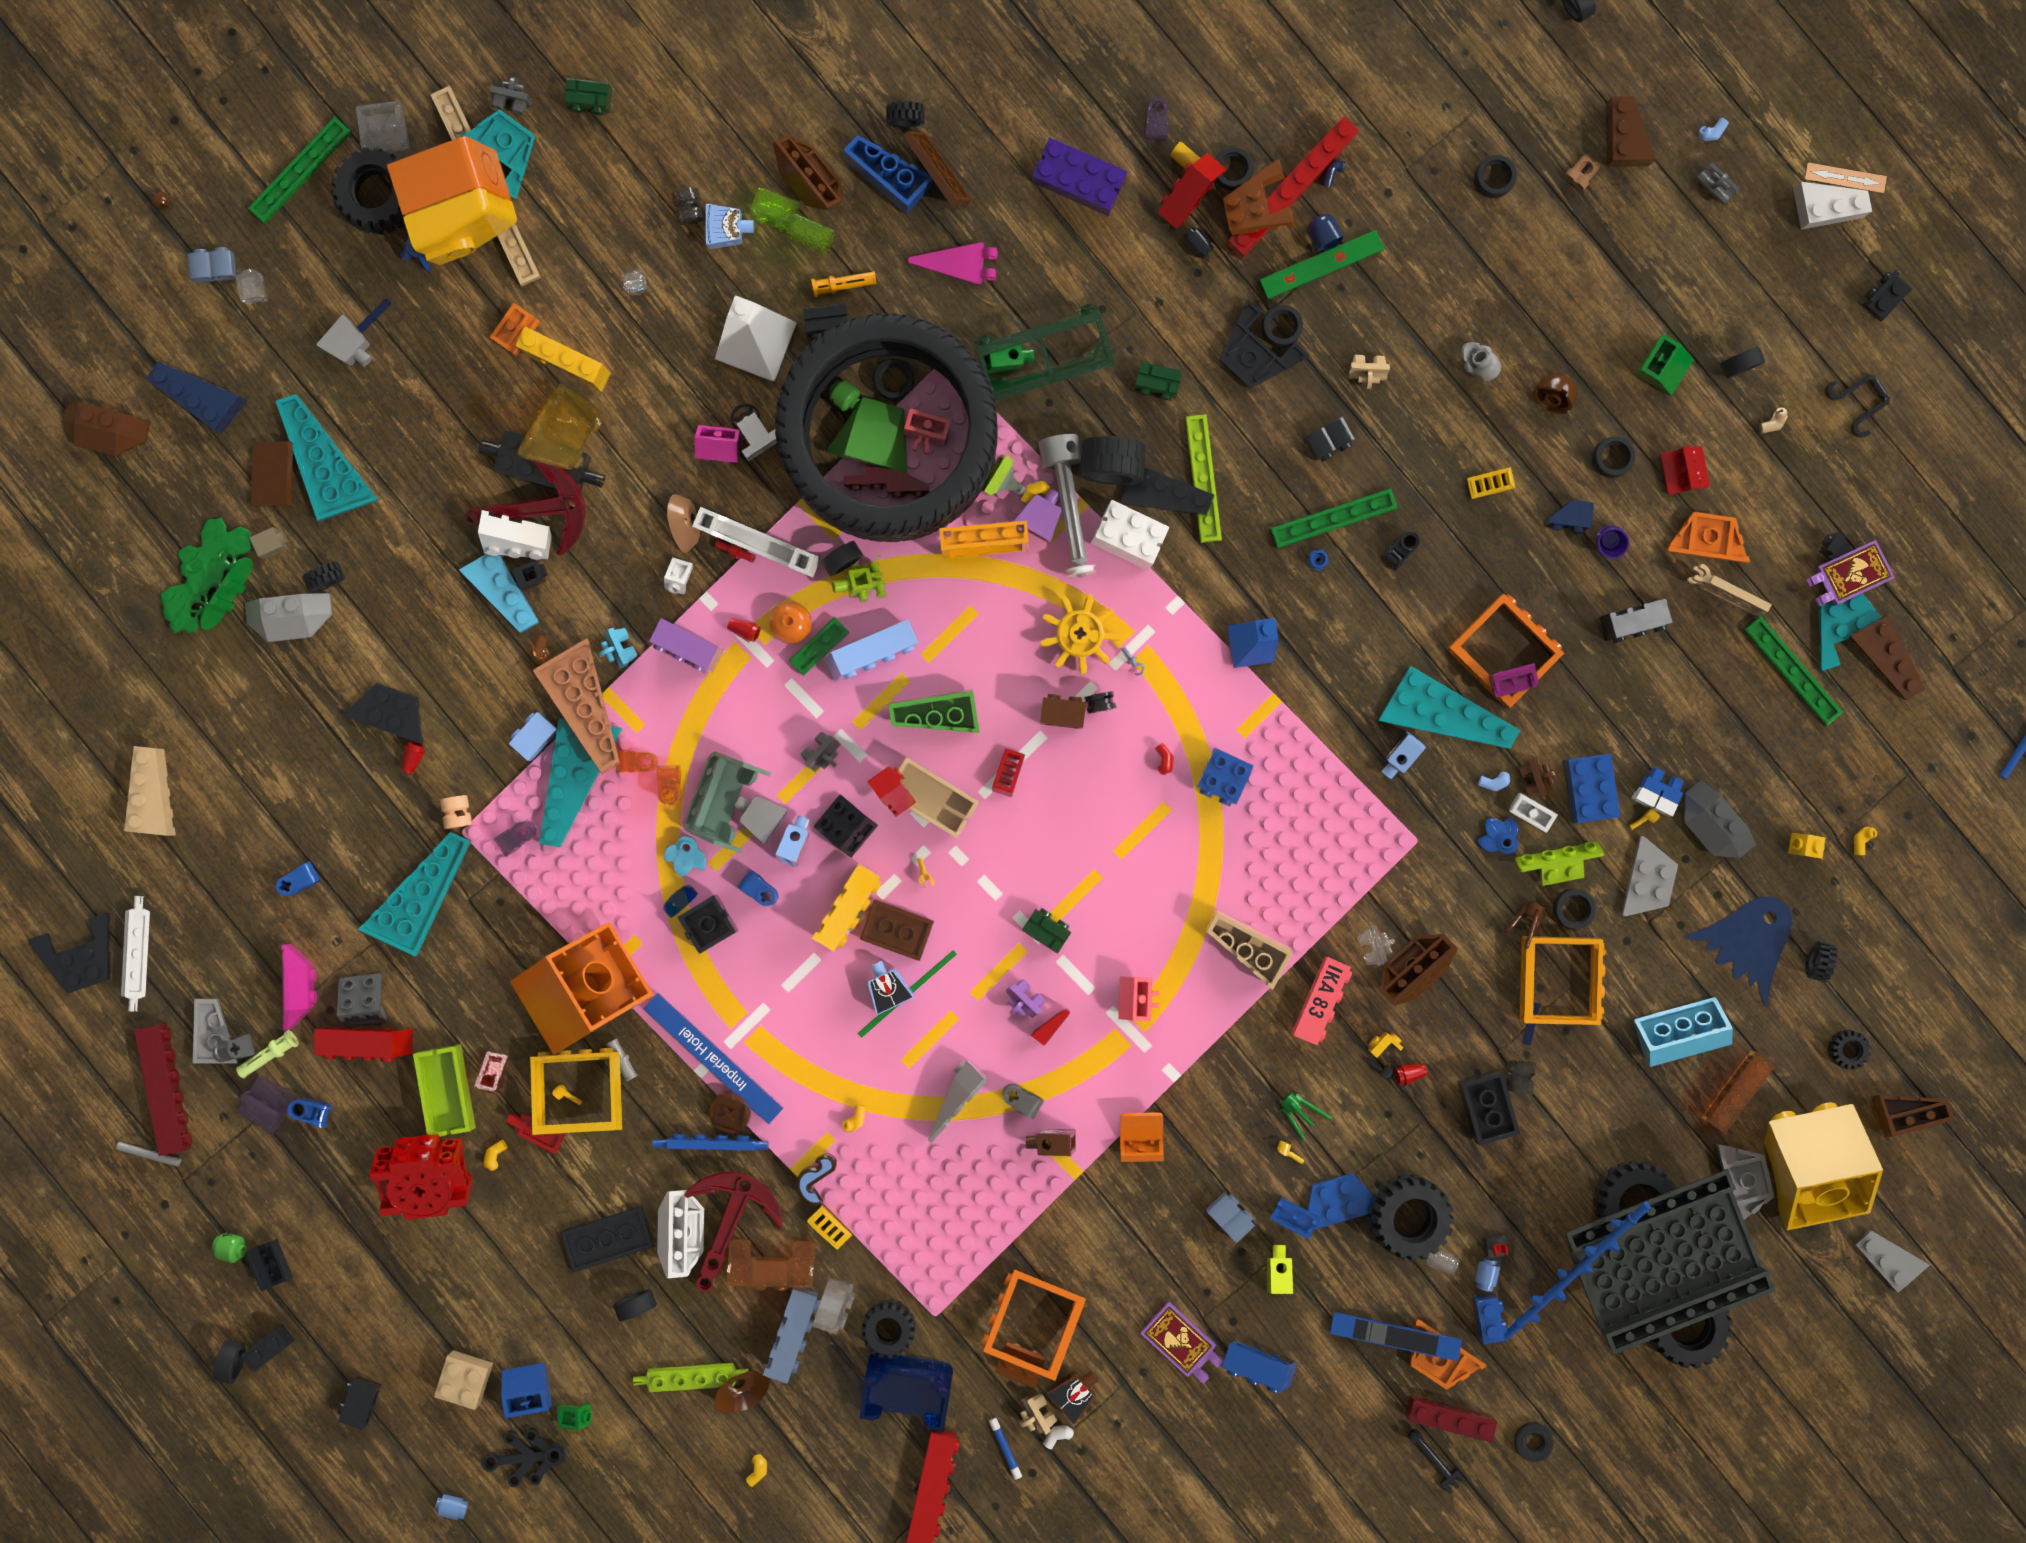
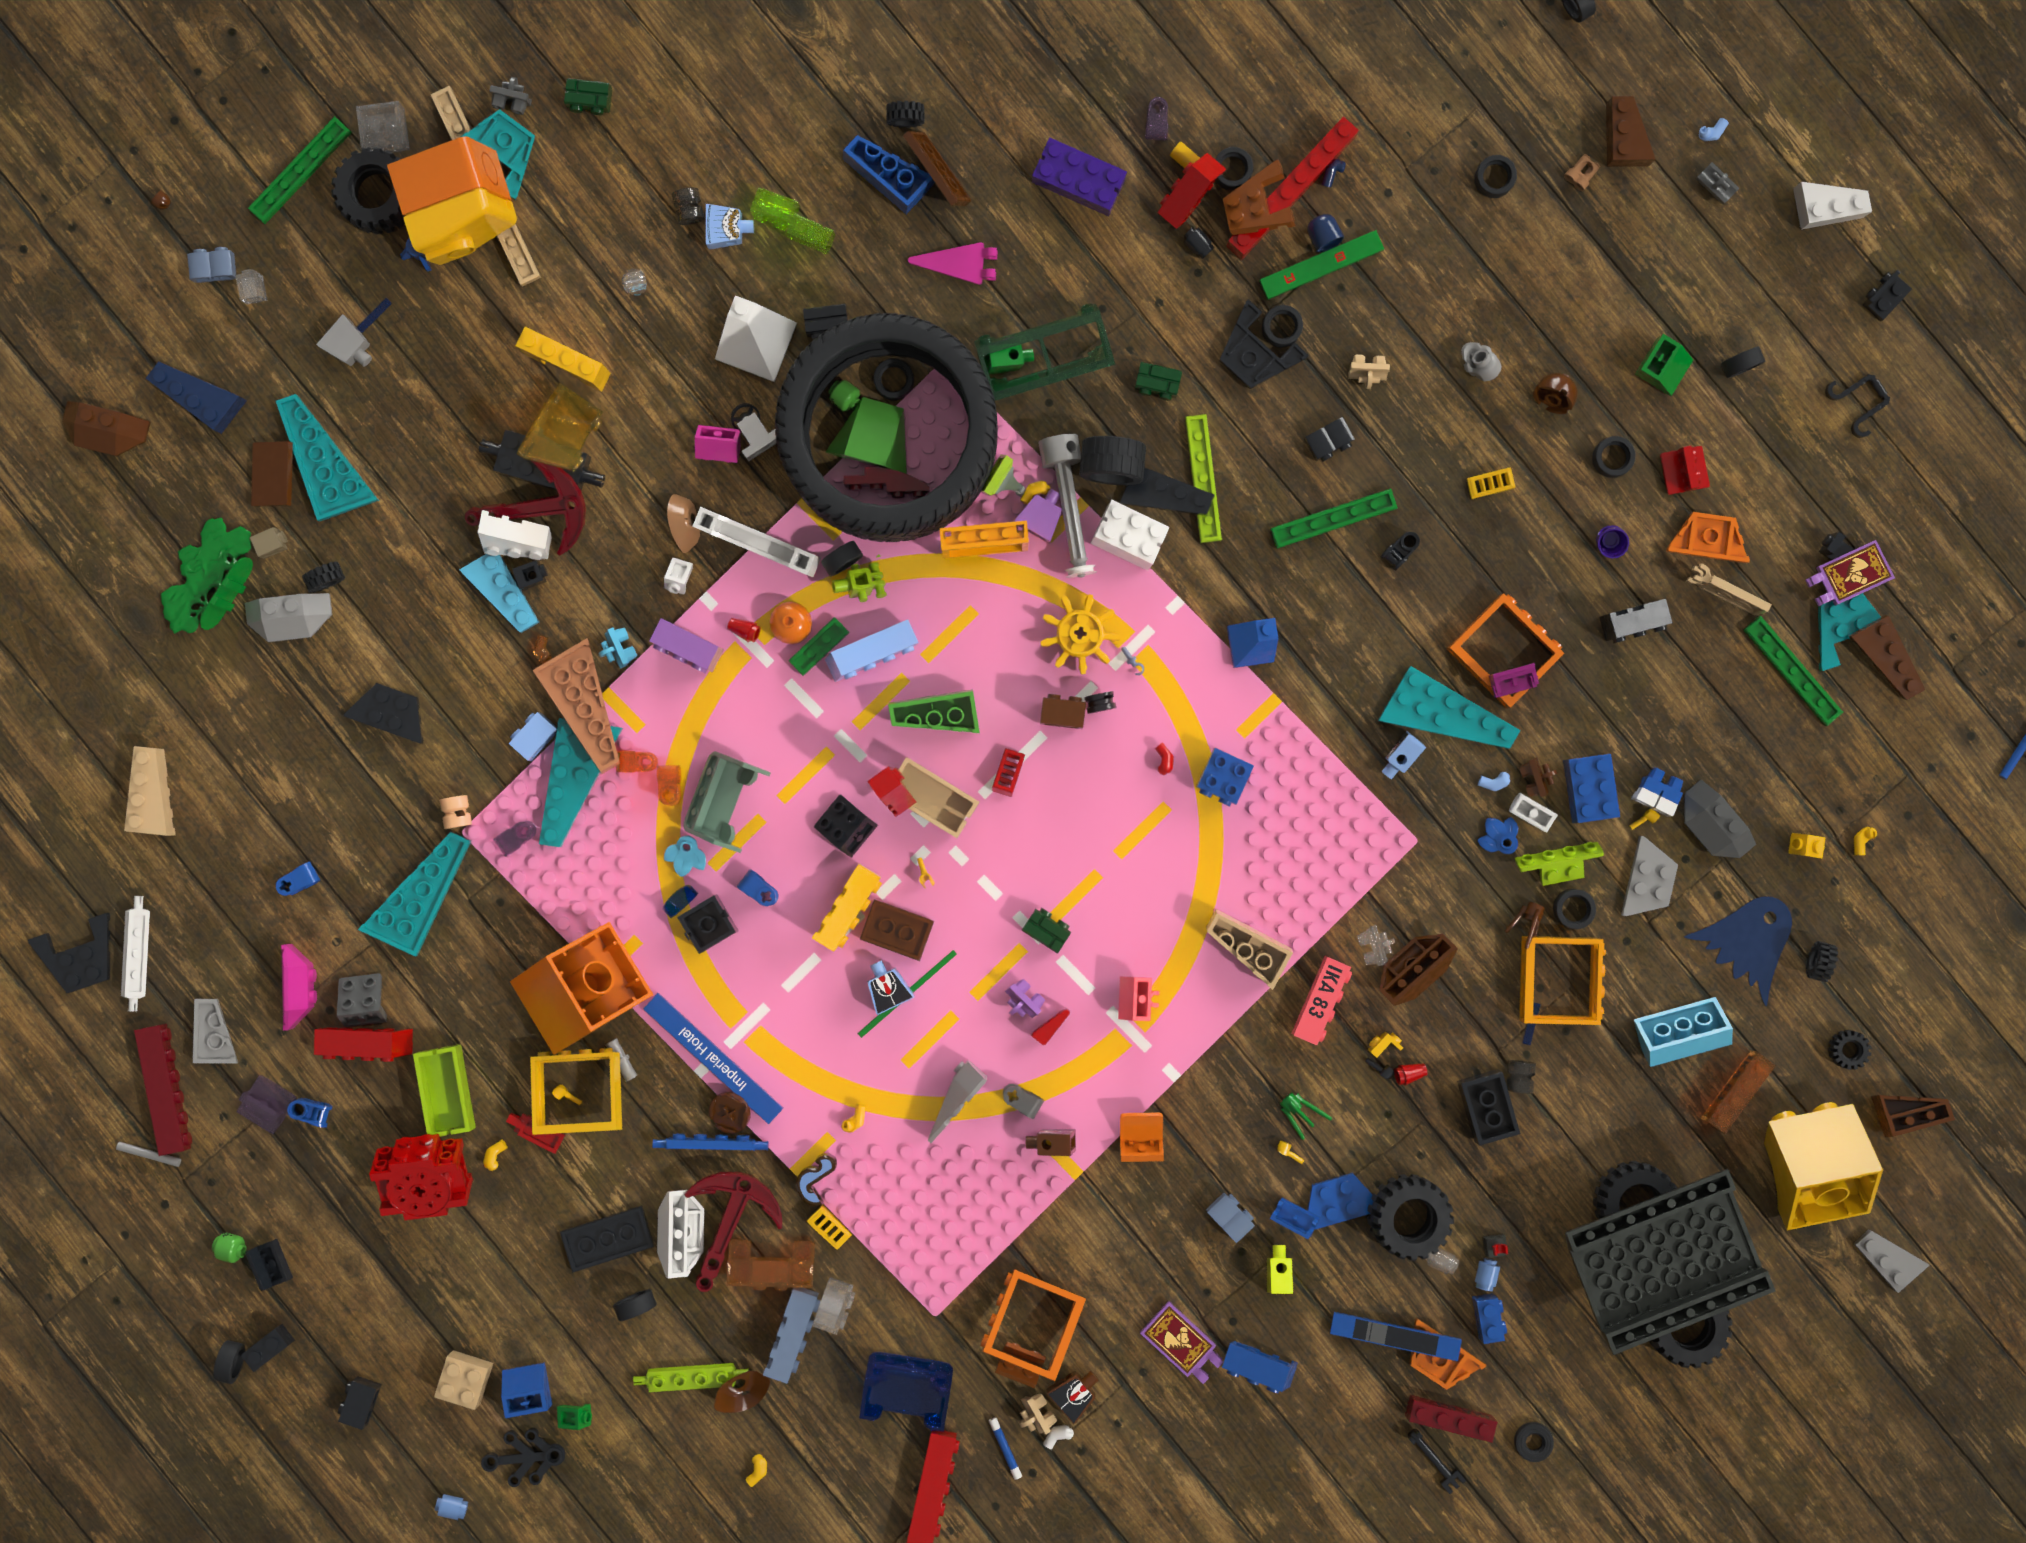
(234, 1048): dark grey piece -> none
(275, 1049): yellowish green pin -> none
(412, 756): red cone -> none
(491, 1073): clear red slope -> none
(511, 327): orange plate -> none
(735, 551): red bar -> none
(761, 816): light grey torso -> none
(791, 851): light blue torso -> none
(807, 173): reddish brown wedge -> none
(823, 755): dark grey hips -> none
(831, 281): light orange pin -> none
(888, 1346): black tyre -> none
(926, 428): coral brick -> none
(1322, 555): blue plate -> none
(1574, 515): dark blue slope -> none
(1583, 1266): blue plant -> none
(1749, 1177): light grey wing -> none
(1776, 422): tan arm -> none
(1845, 177): light nougat sticker -> none

